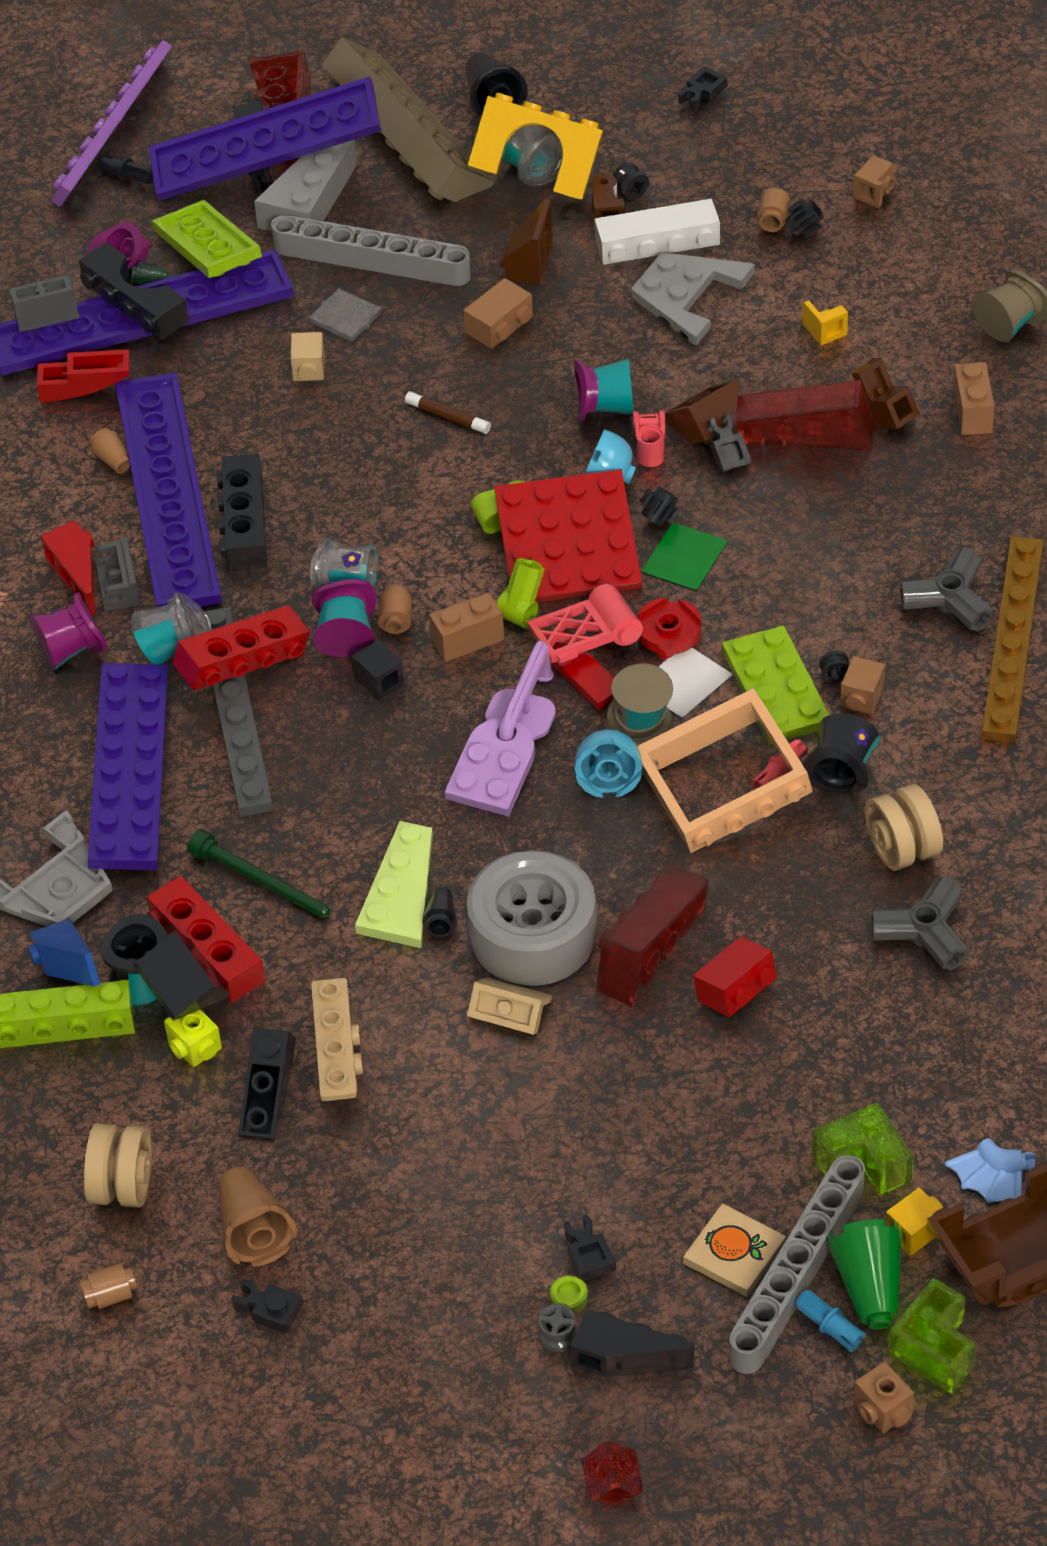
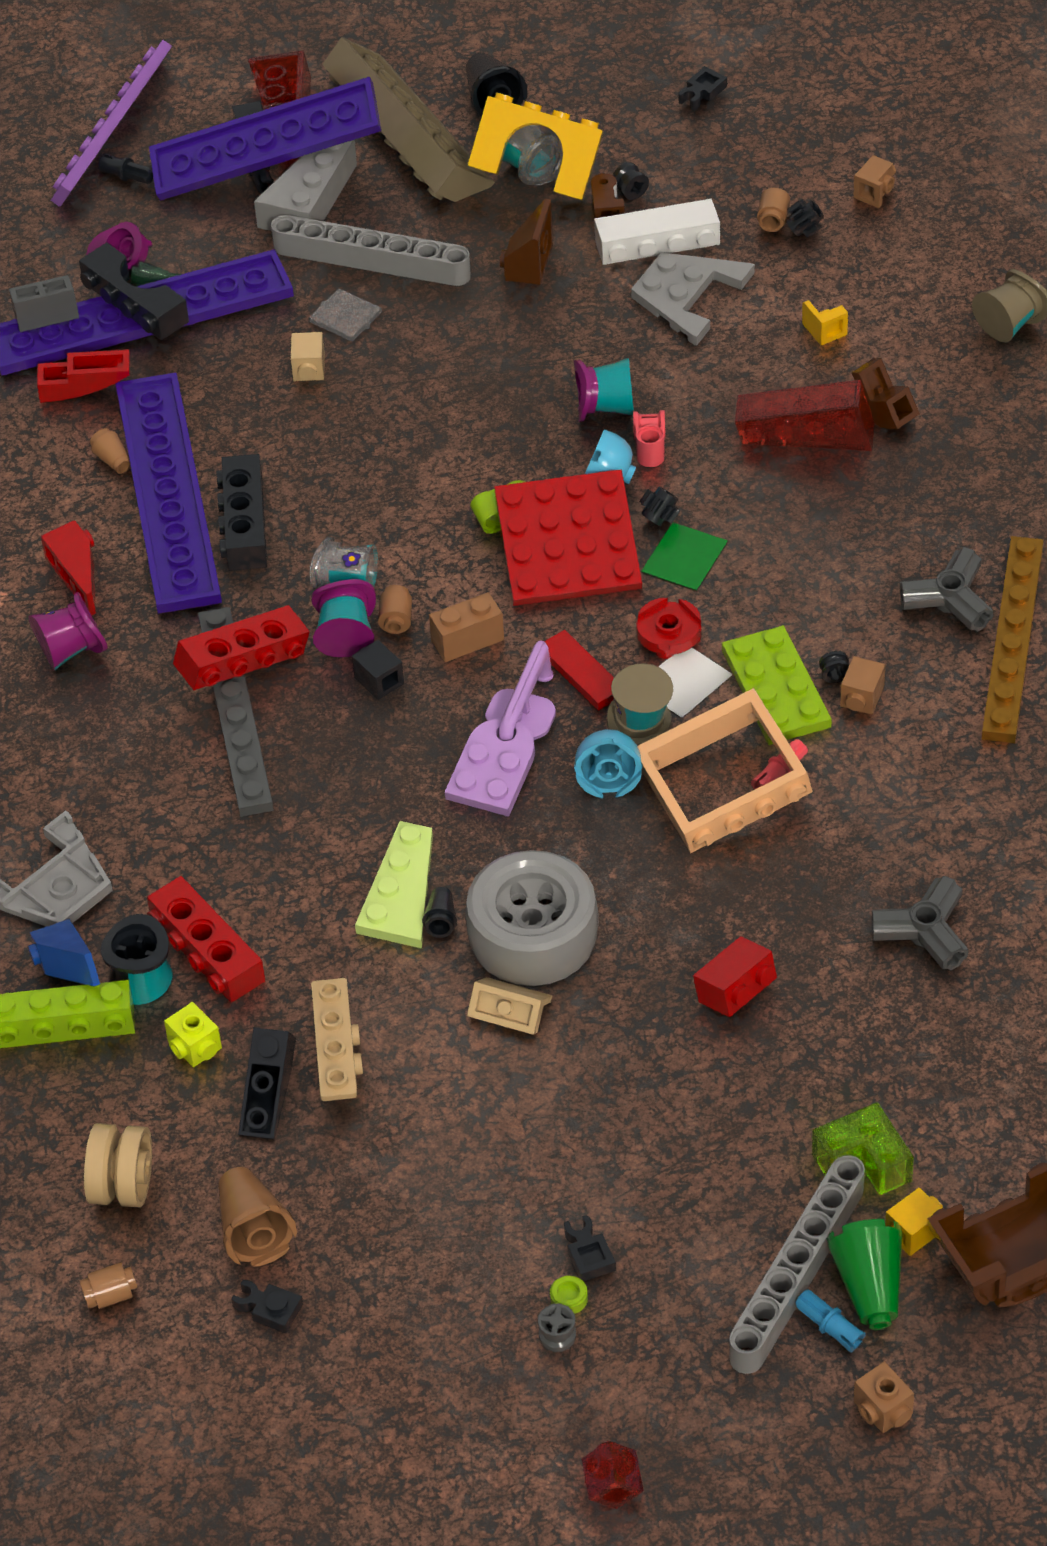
(116, 576): dark grey hinge -> none
(128, 767): dark purple plate -> none
(162, 627): clear hat -> none
(180, 976): black slope -> none
(204, 845): dark green piece -> none
(207, 239): lime plate -> none
(447, 412): reddish brown bar -> none
(498, 313): medium nougat brick -> none
(519, 598): lime piece -> none
(606, 615): coral piece -> none
(624, 1348): black slope -> none
(648, 932): clear red wedge -> none
(692, 415): reddish brown slope -> none
(728, 449): black plate -> none
(734, 1250): tan tile -> none
(841, 754): black hat -> none
(904, 827): tan wheel -> none
(928, 1337): clear neon green brick -> none
(973, 398): medium nougat brick -> none
(992, 1170): light blue arm -> none

